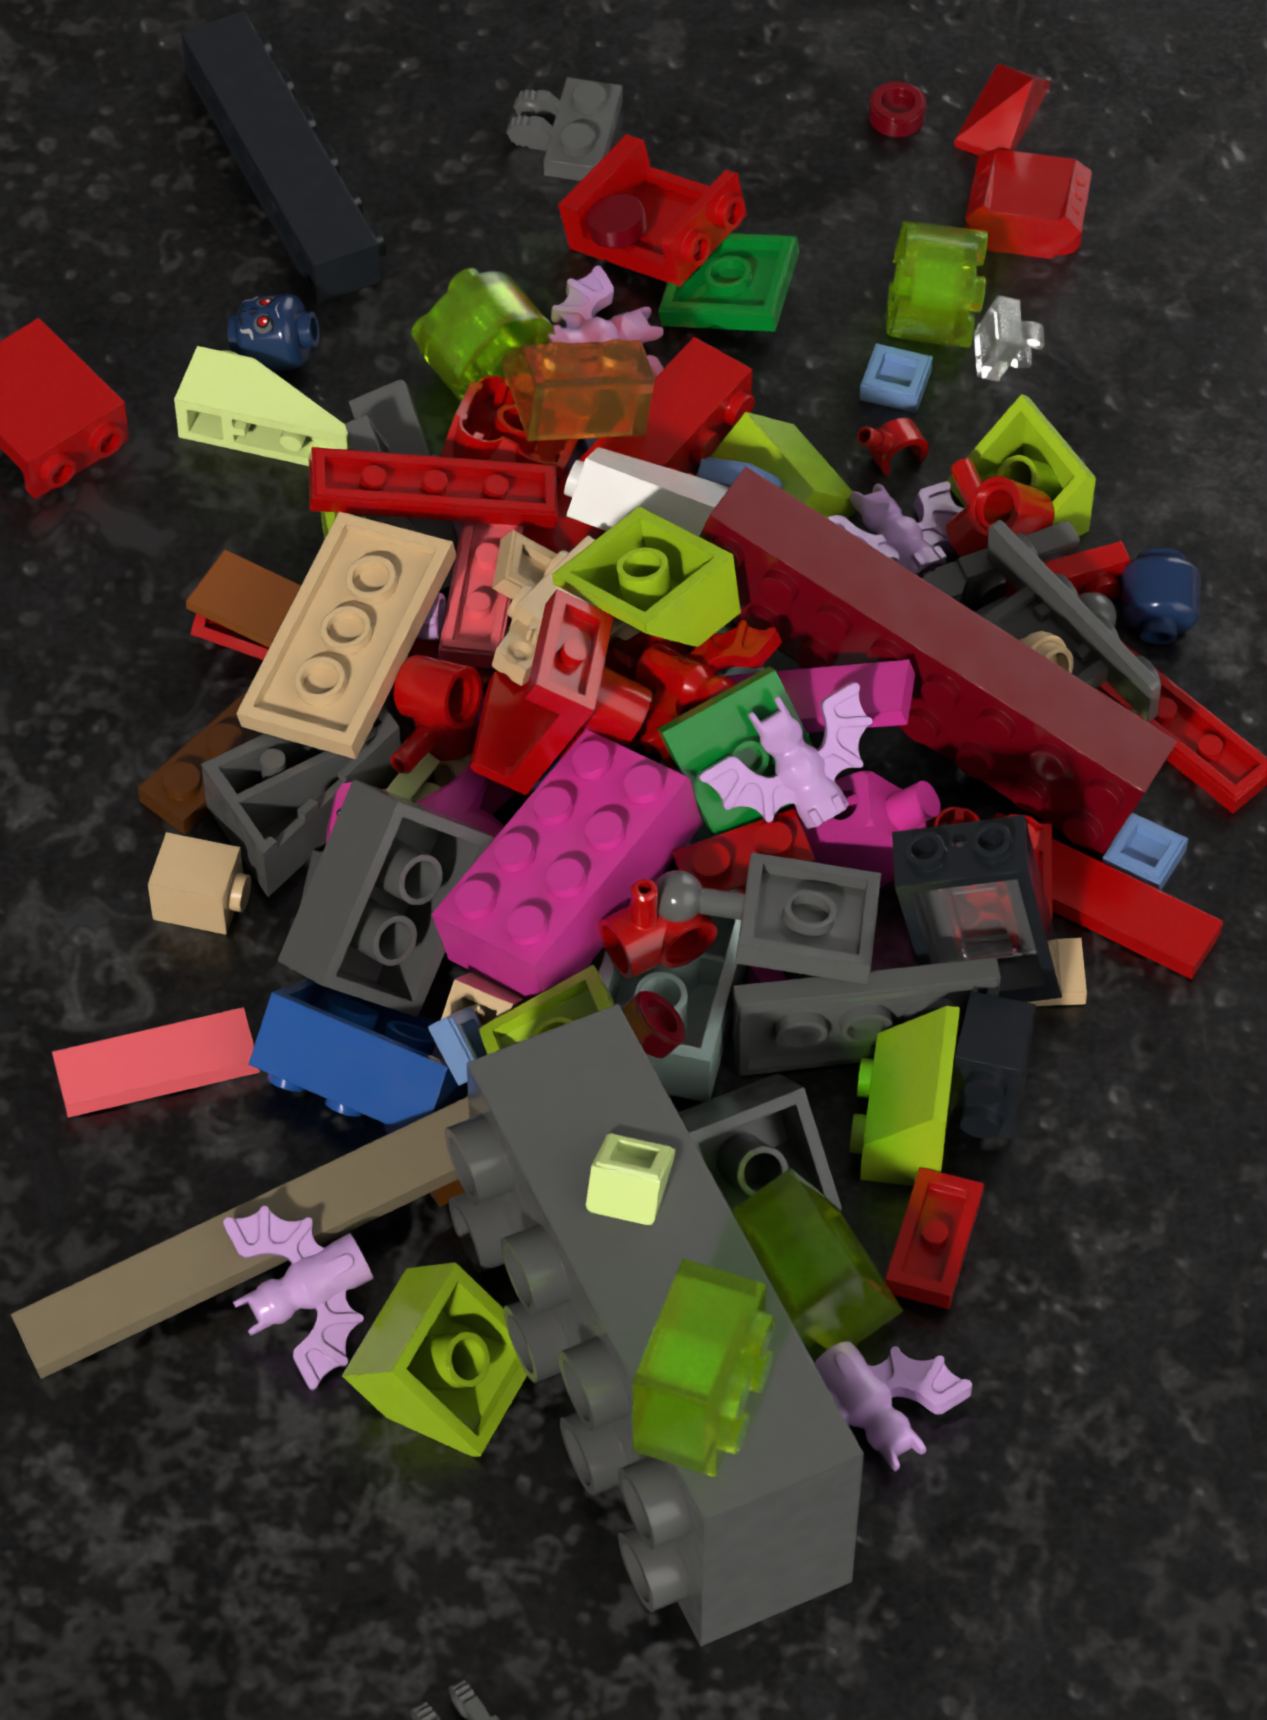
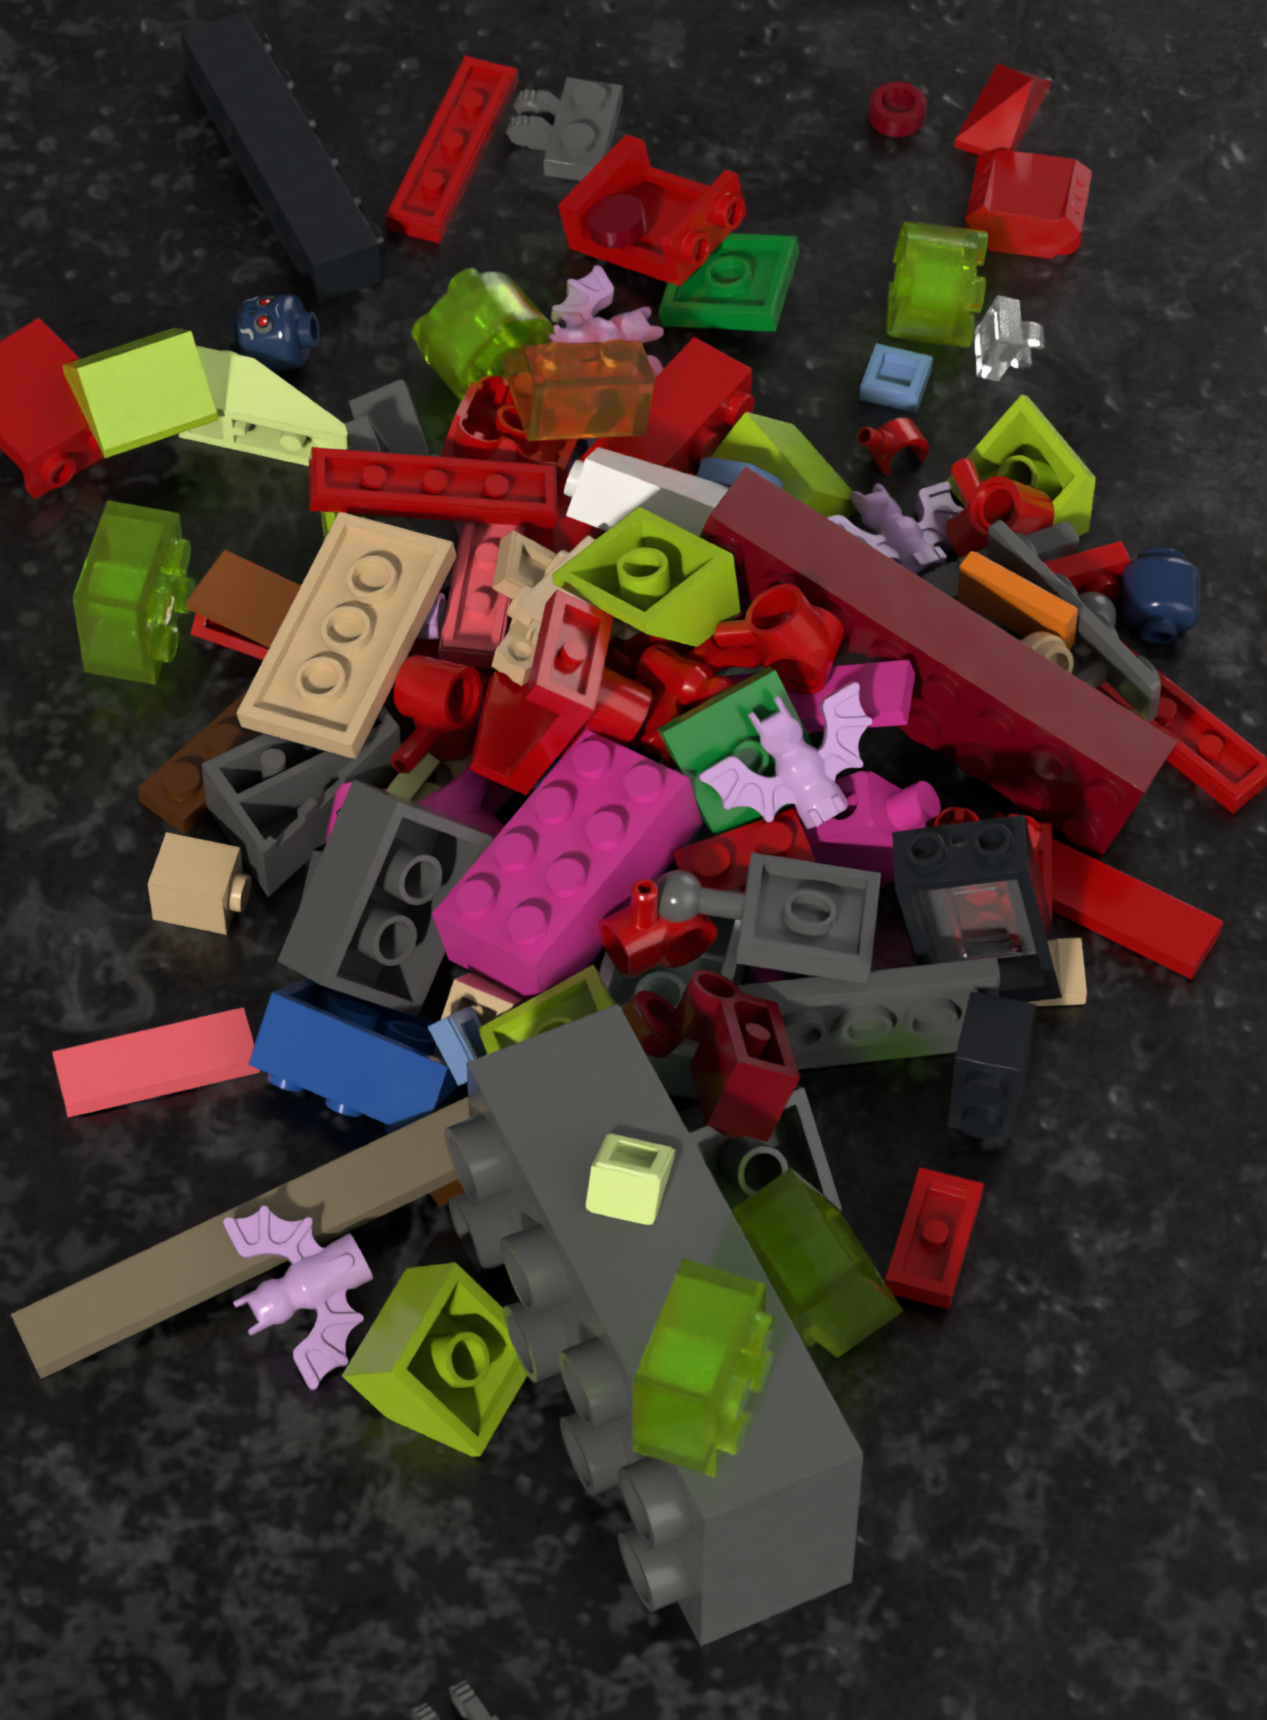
(132, 593): none -> clear neon green brick
(142, 391): none -> lime slope
(451, 149): none -> red tile
(743, 1056): none -> dark red hinge
(794, 634): none -> red piece
(867, 1392): lavender animal -> none
(907, 1098): lime slope -> none
(1014, 600): none -> orange tile
(1146, 851): medium blue tile -> none

